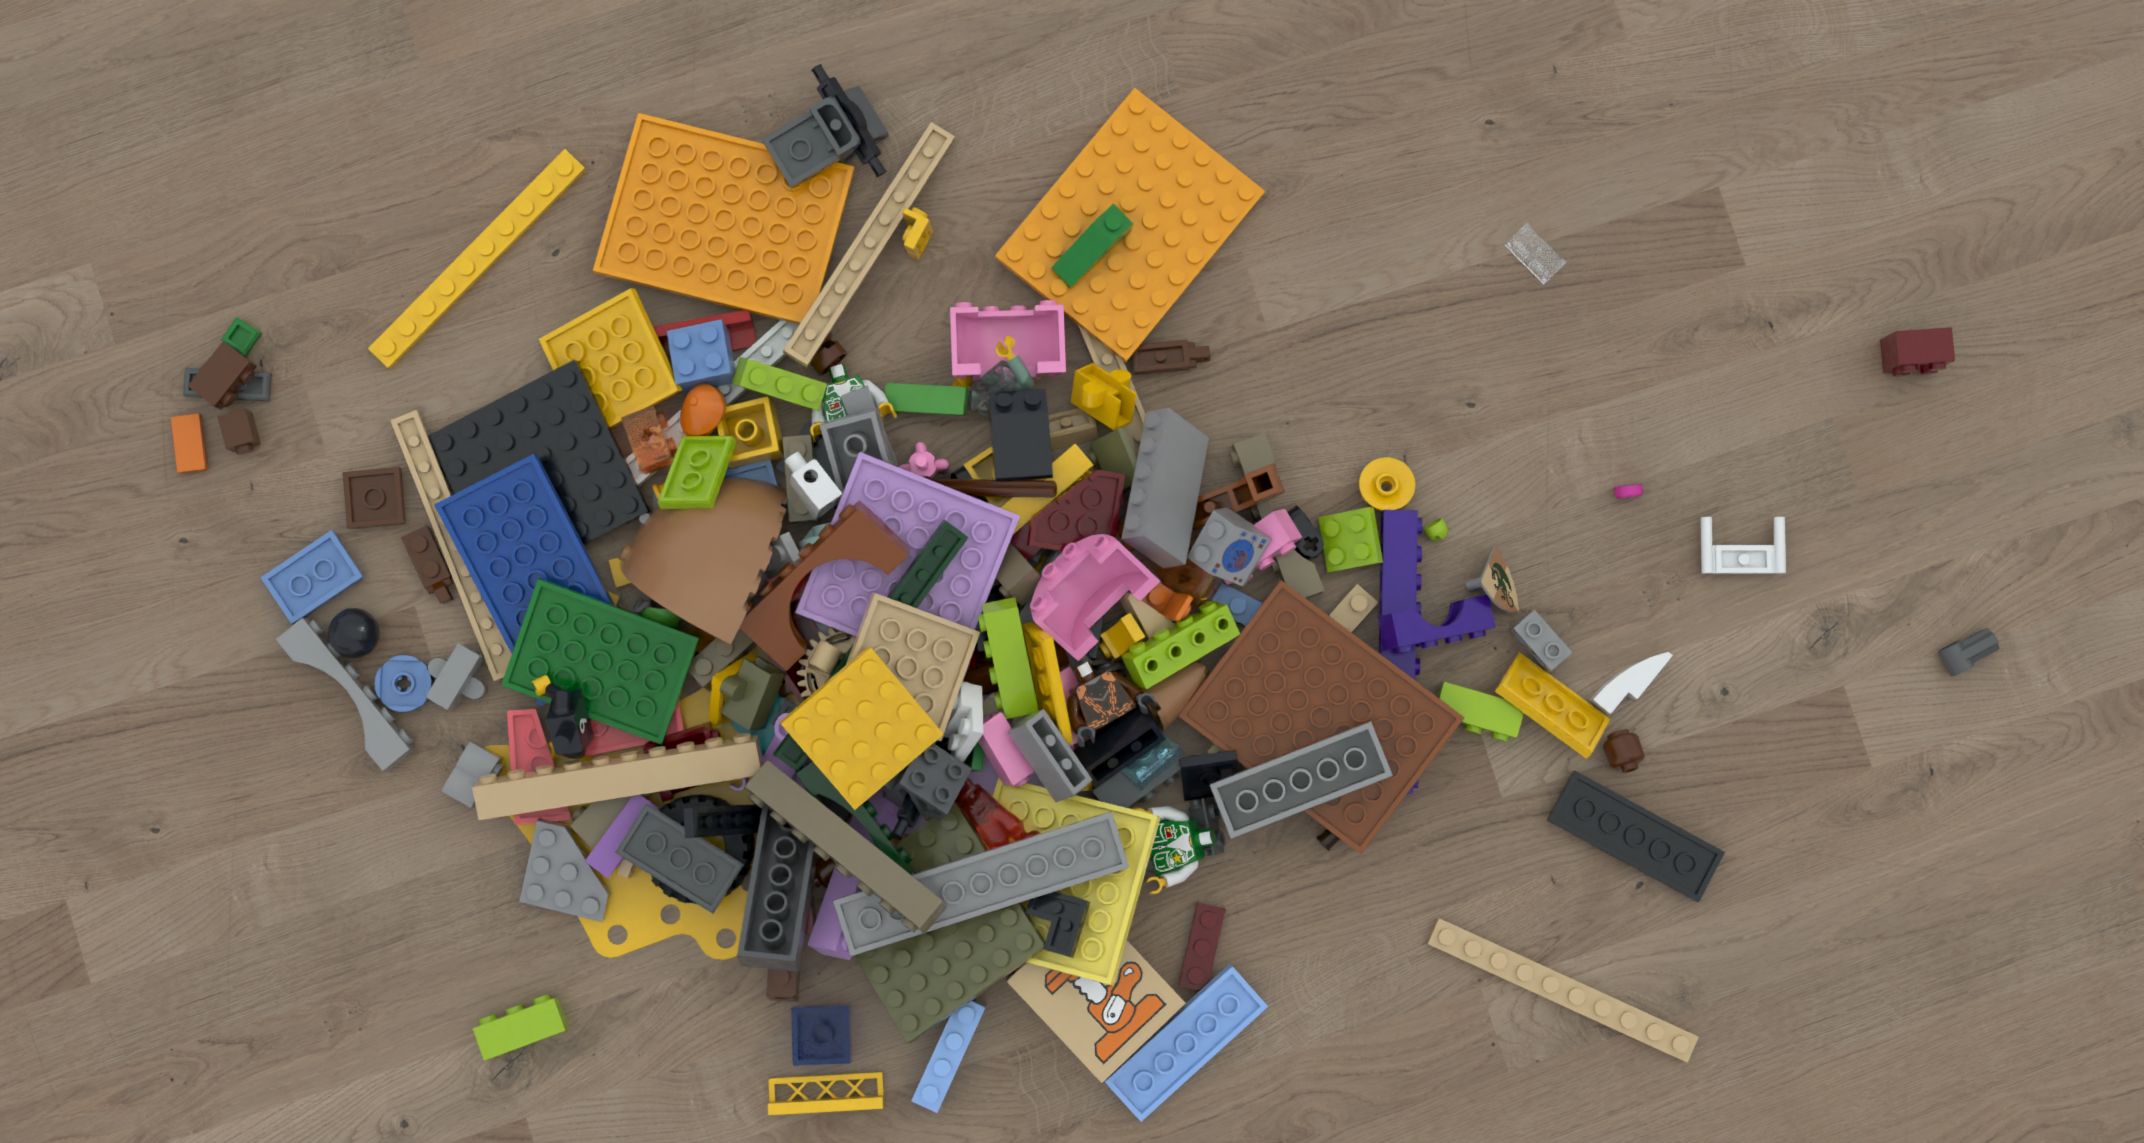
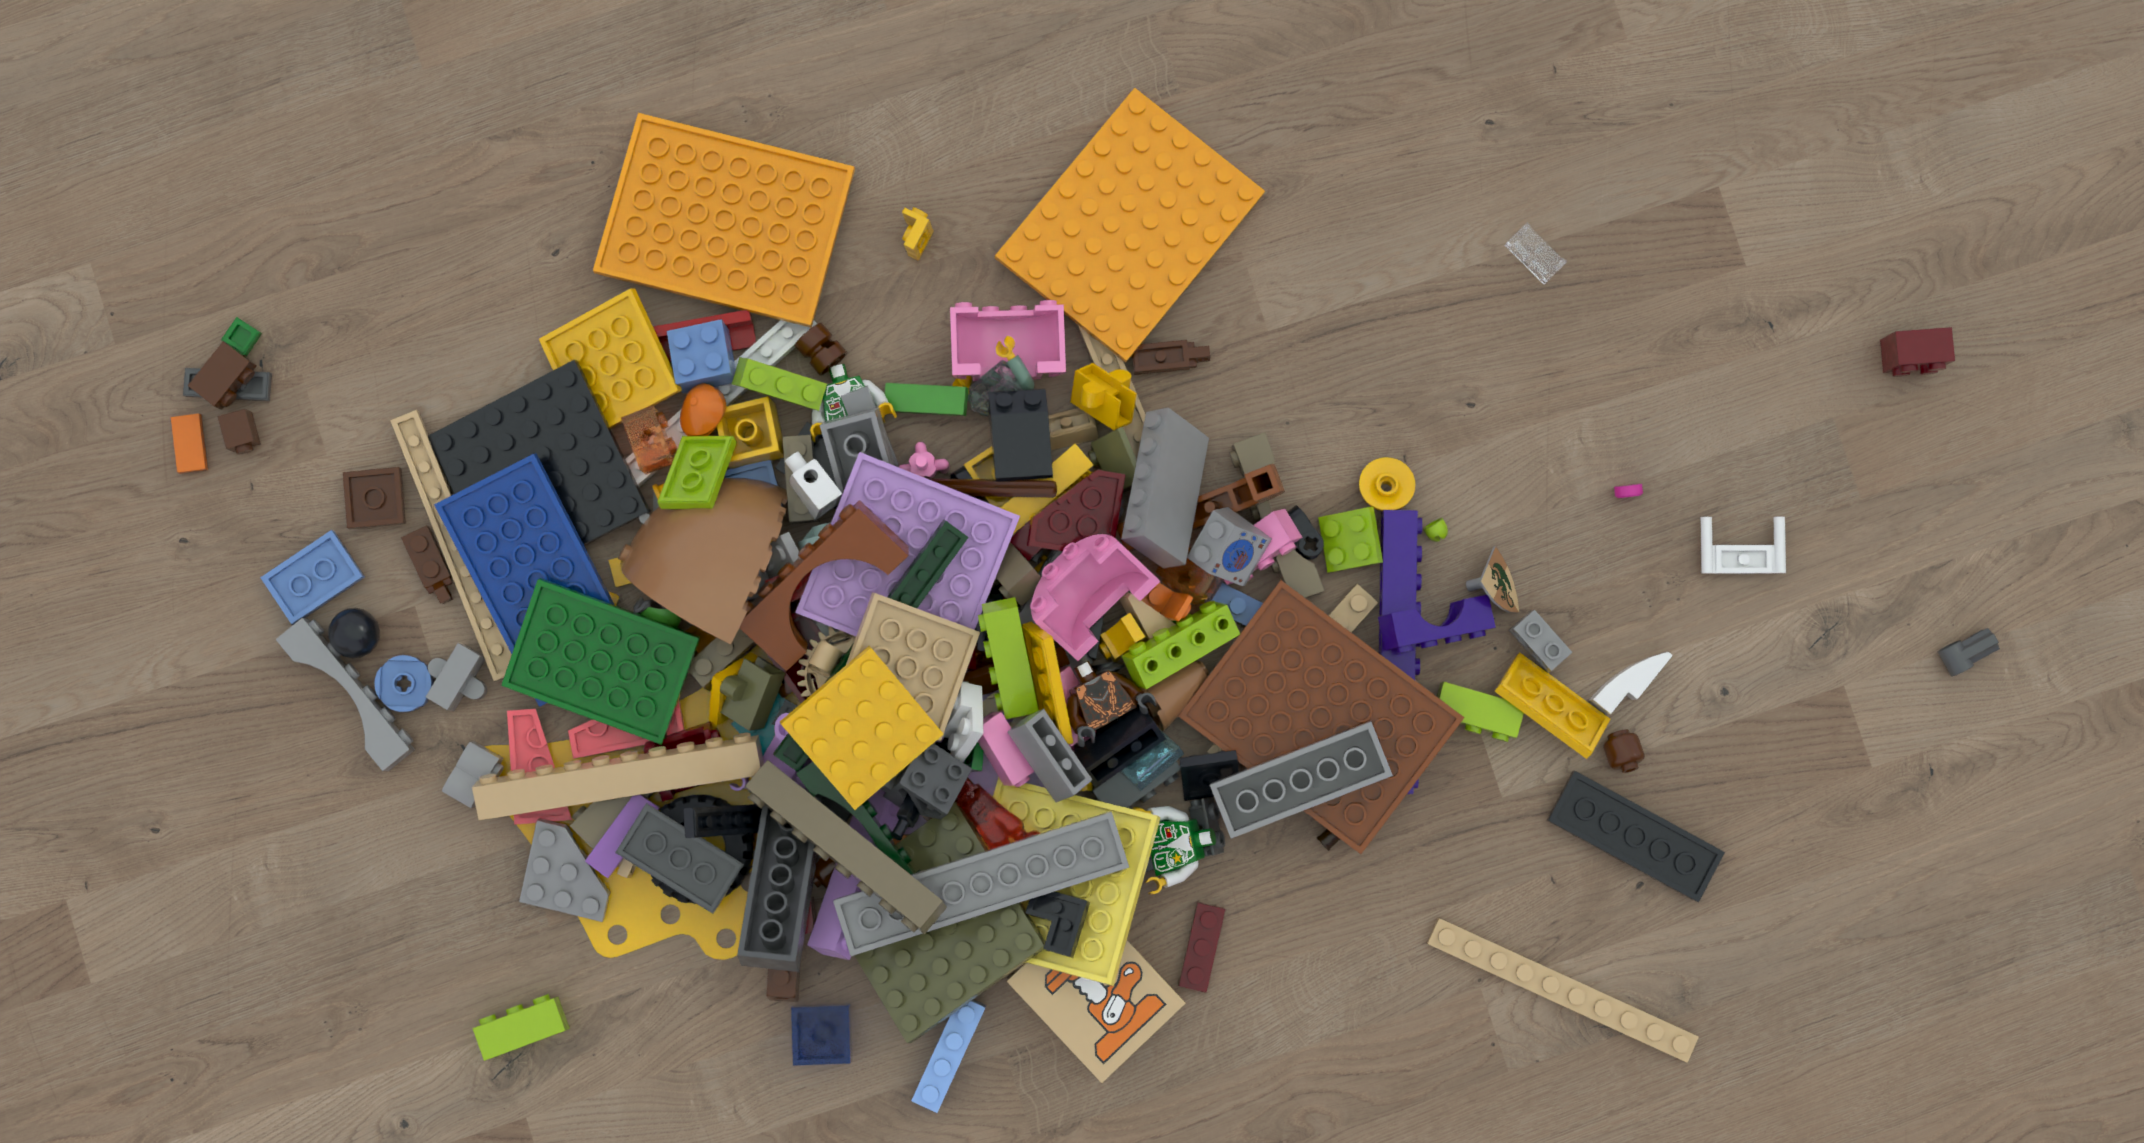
(477, 259): yellow plate -> none
(566, 719): black torso -> none
(830, 132): dark grey piece -> none
(830, 1104): yellow fence -> none
(868, 245): tan plate -> none
(1092, 245): green slope -> none
(1186, 1042): light blue plate -> none

